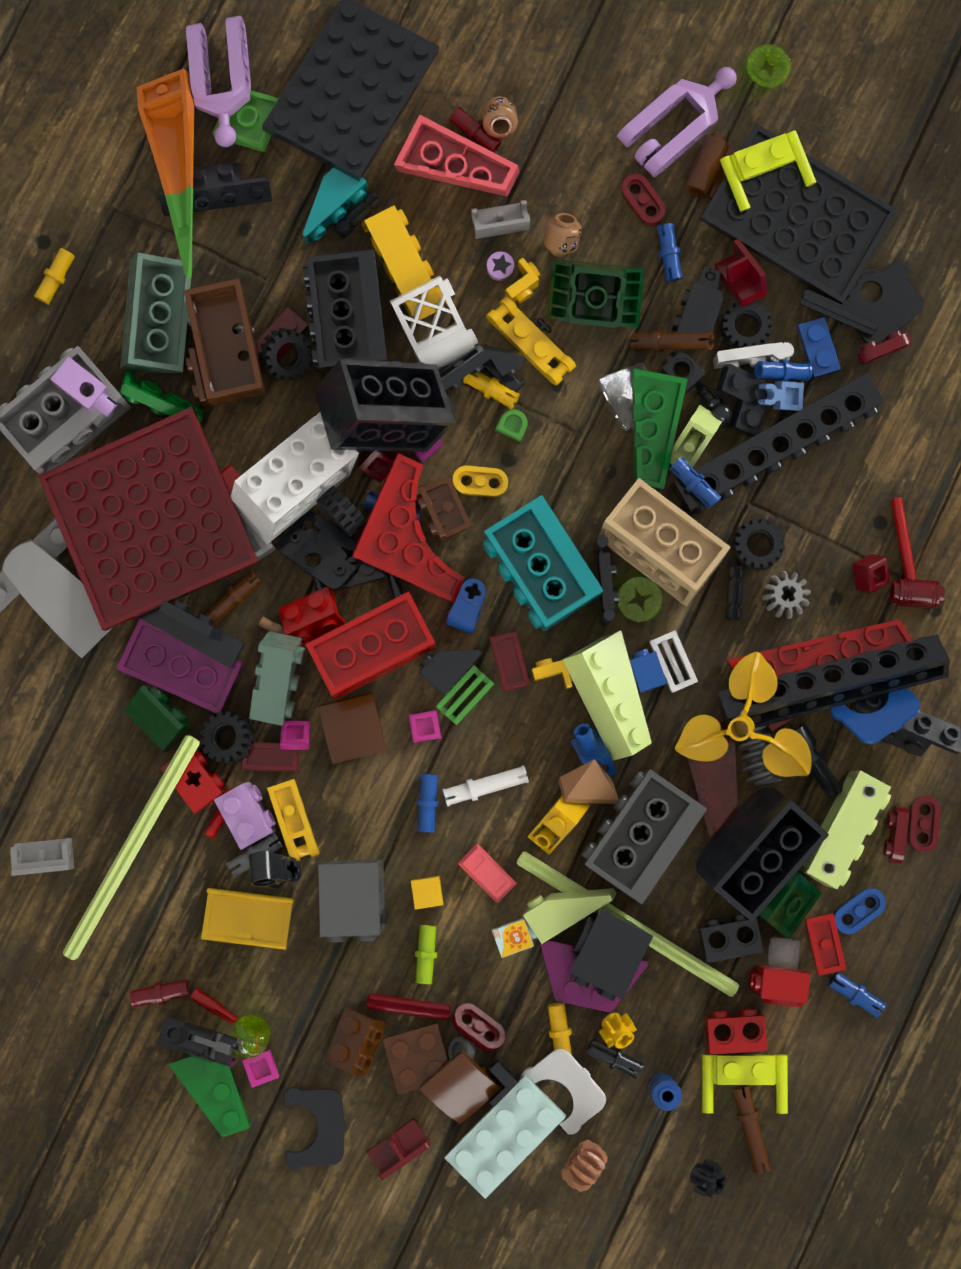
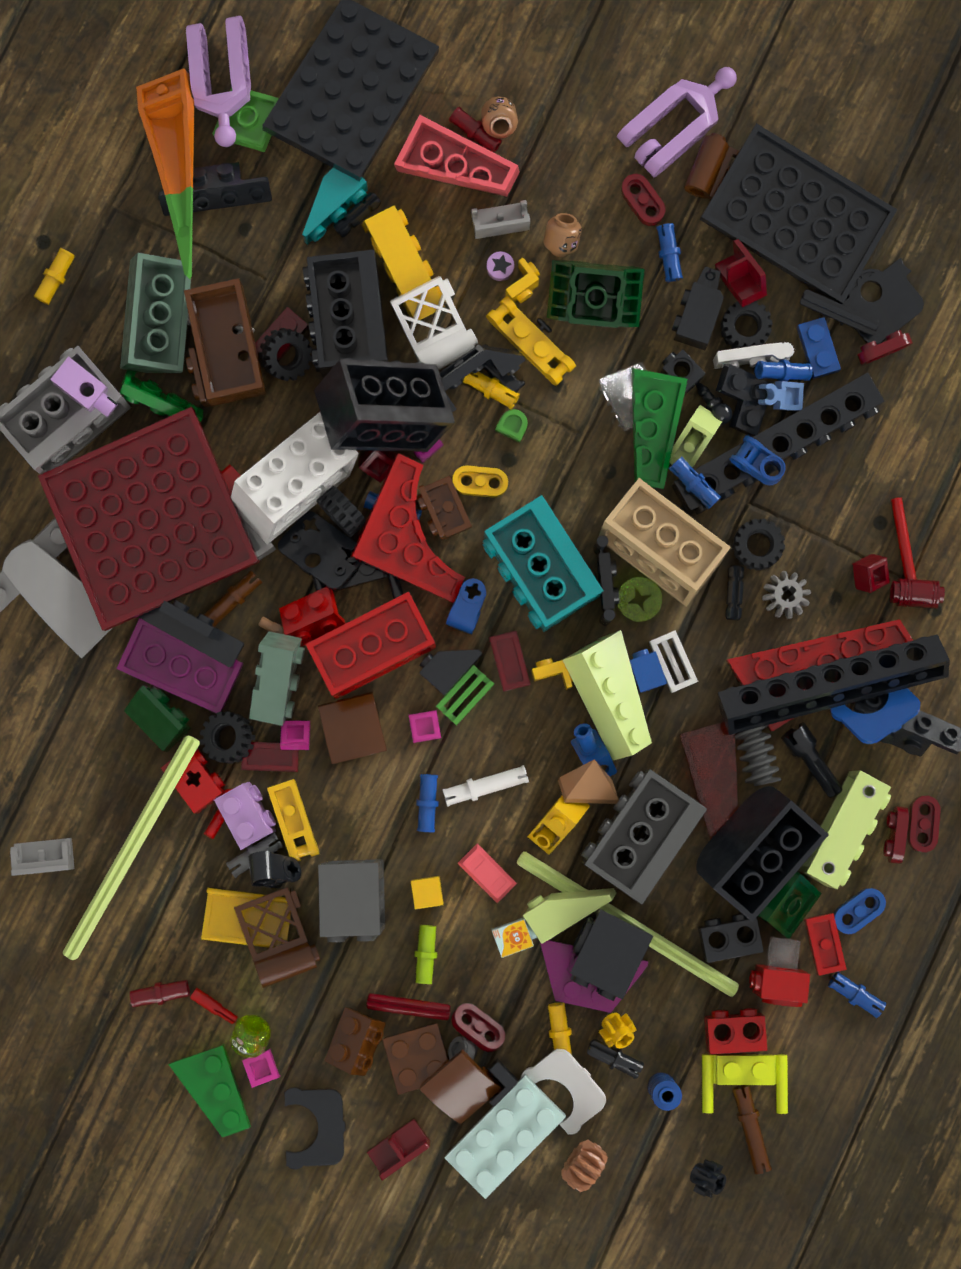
(199, 1042): black plate -> none
(287, 958): none -> reddish brown piece
(663, 341): reddish brown pin -> none
(756, 461): none -> blue piece
(756, 681): yellow plant -> none
(762, 159): neon yellow plate -> none
(776, 57): clear neon green gear -> none

